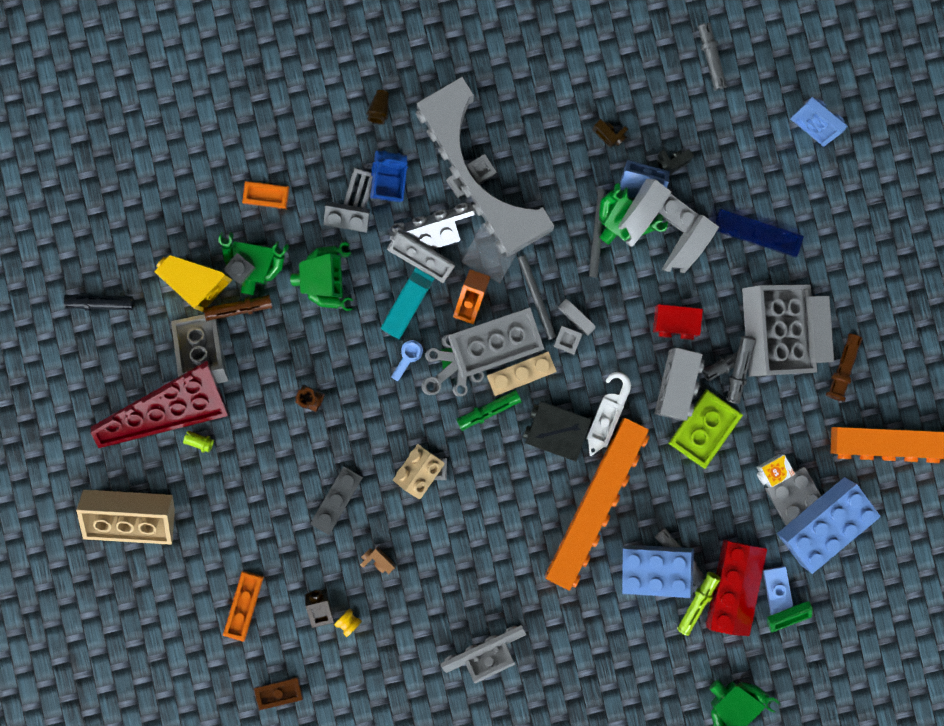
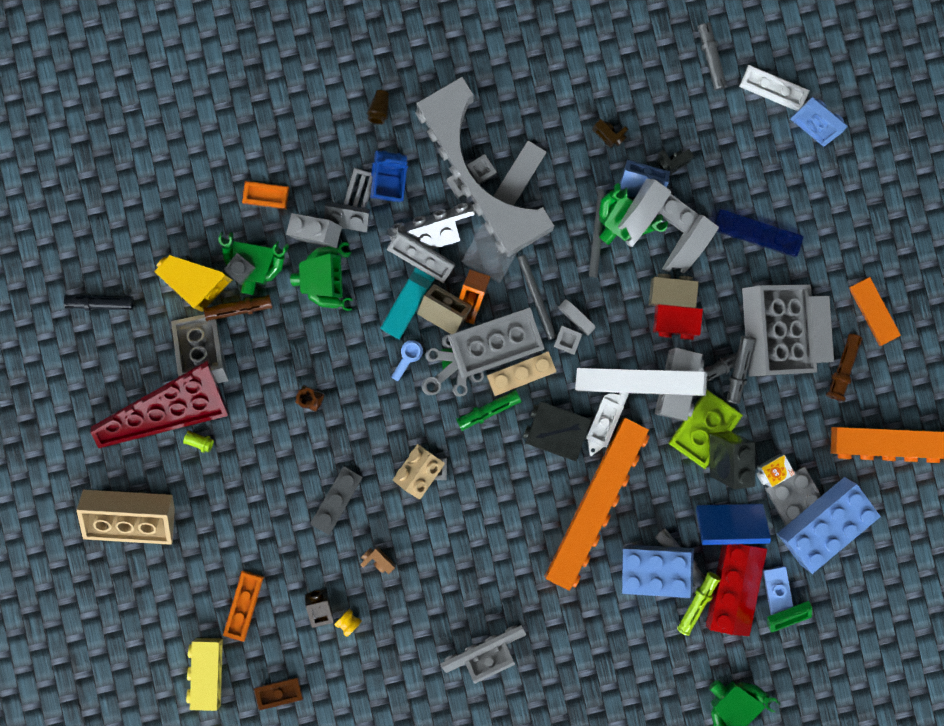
(205, 674): none -> light yellow brick
(314, 230): none -> light grey brick
(444, 309): none -> dark tan brick
(520, 173): none -> light grey tile
(641, 381): none -> white tile
(673, 292): none -> dark tan brick
(732, 460): none -> pearl dark grey brick
(733, 524): none -> blue tile
(774, 88): none -> white tile
(874, 311): none -> orange tile

